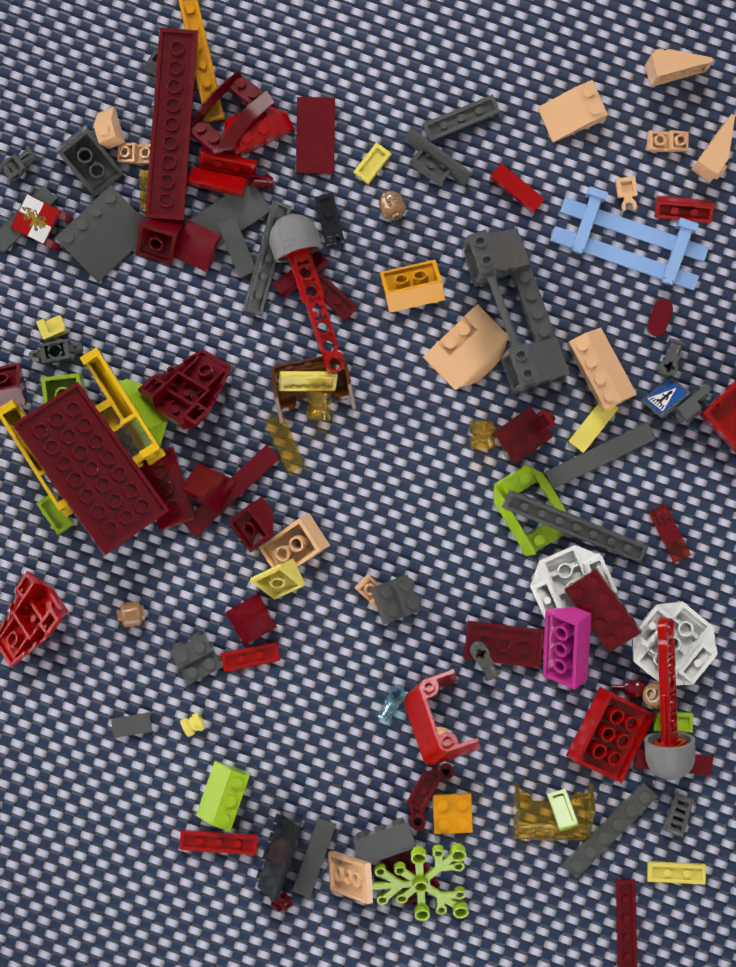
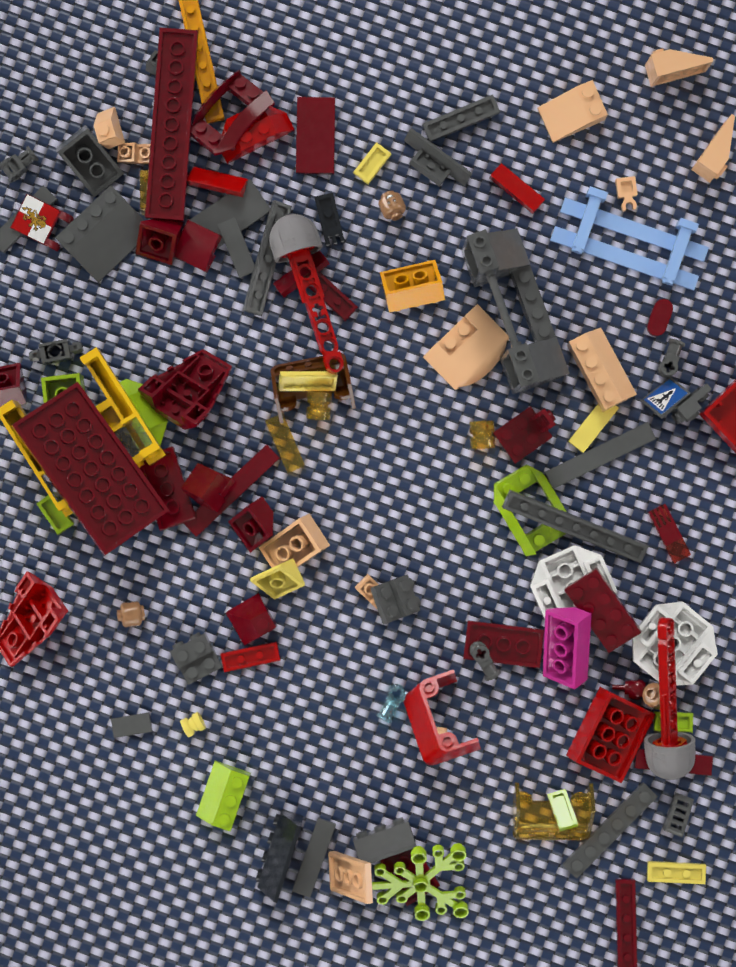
(52, 328): light yellow panel -> none
(218, 842): red plate -> none
(227, 164): red tile -> none
(260, 181): dark red pin -> none
(284, 902): dark red plant -> none
(423, 792): dark red plate -> none
(452, 813): light orange plate -> none
(667, 141): light nougat slope -> none
(687, 208): red slope -> none

